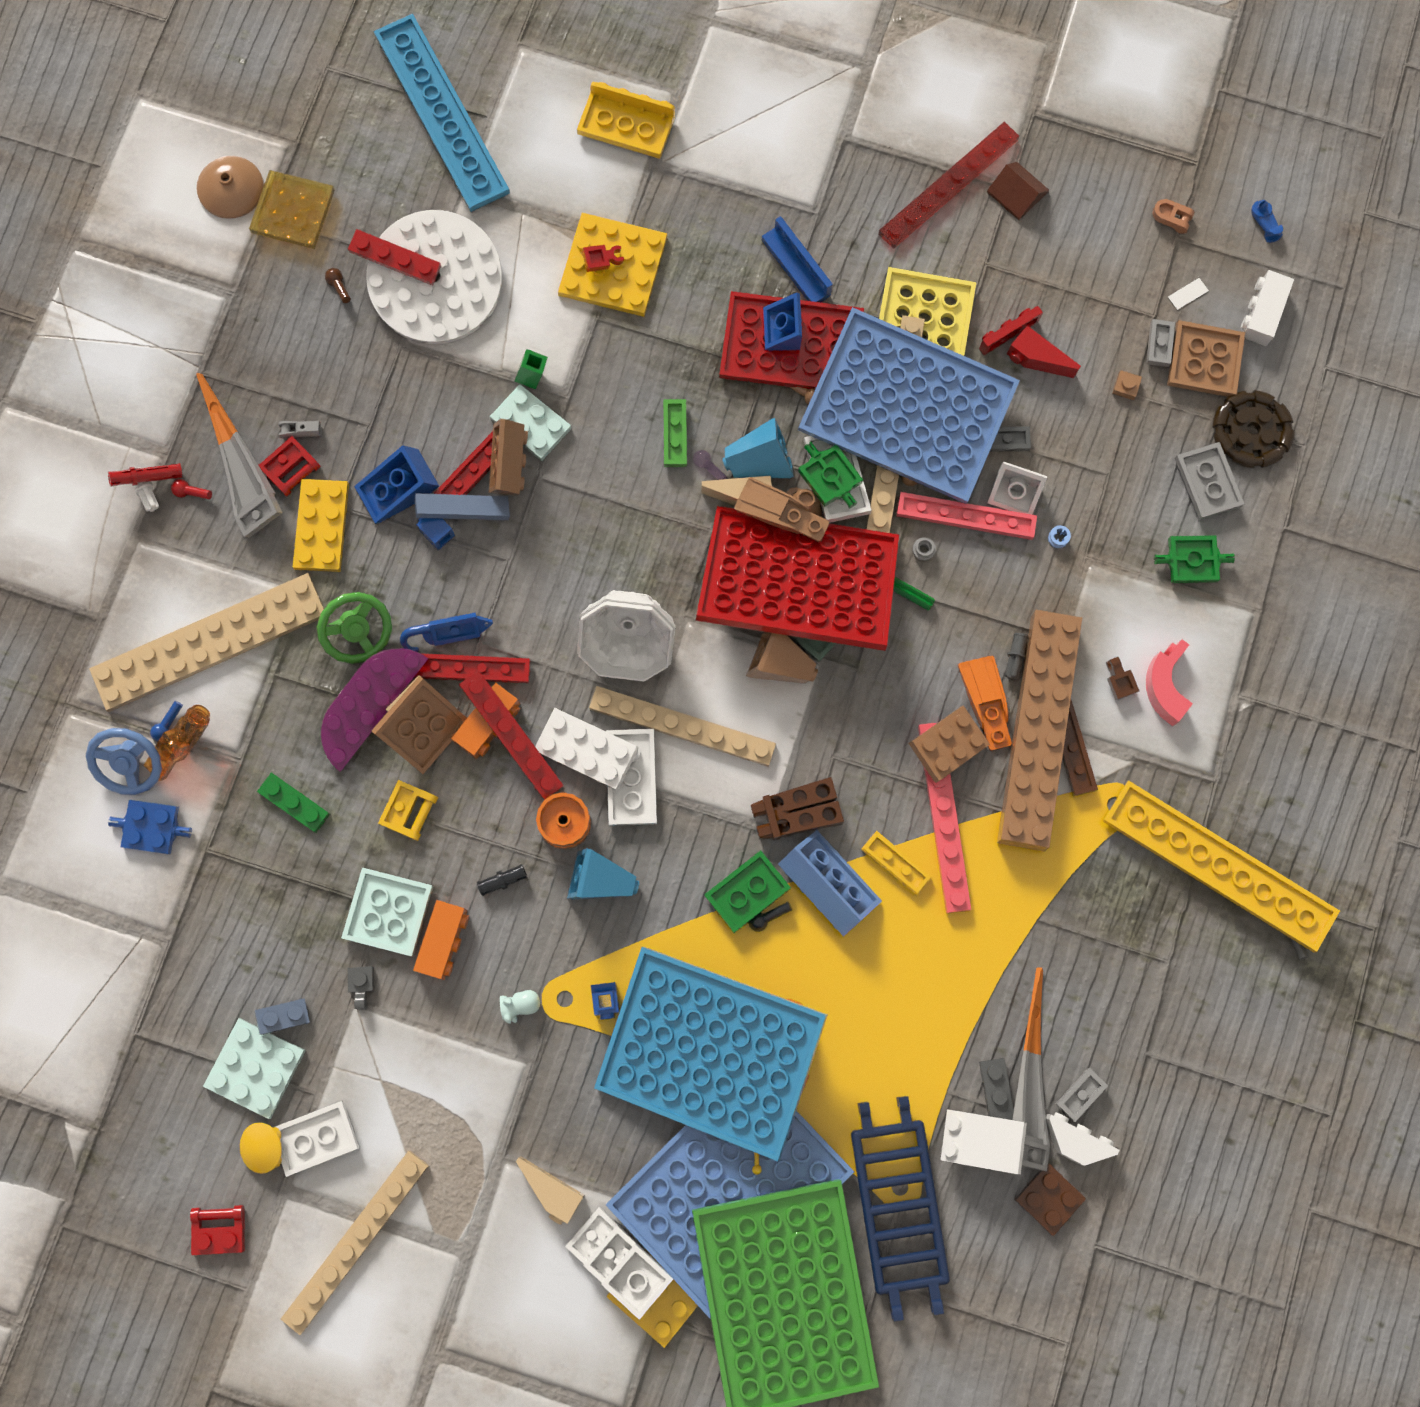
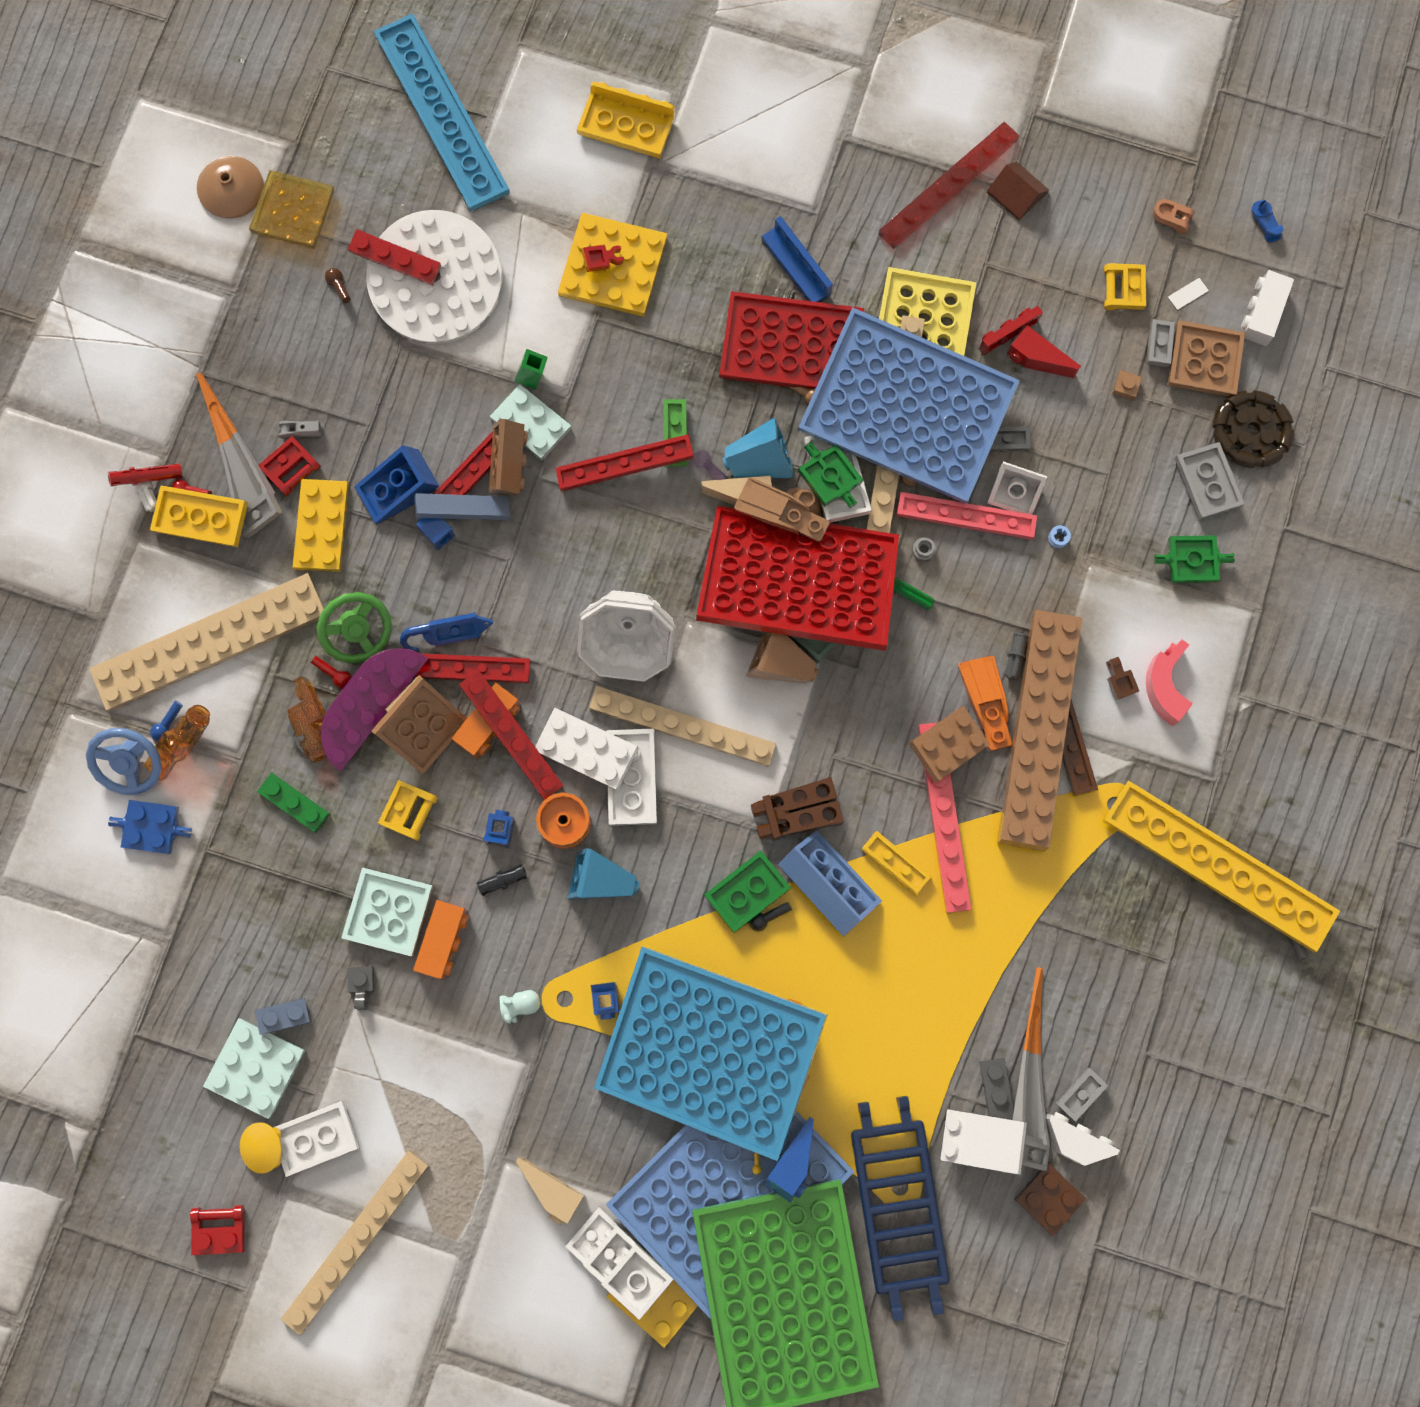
(199, 516): none -> yellow plate
(306, 721): none -> clear orange plate
(340, 678): none -> red bar
(499, 828): none -> blue window
(624, 463): none -> red plate
(783, 324): blue slope -> none
(791, 1170): none -> blue slope
(1132, 286): none -> yellow plate

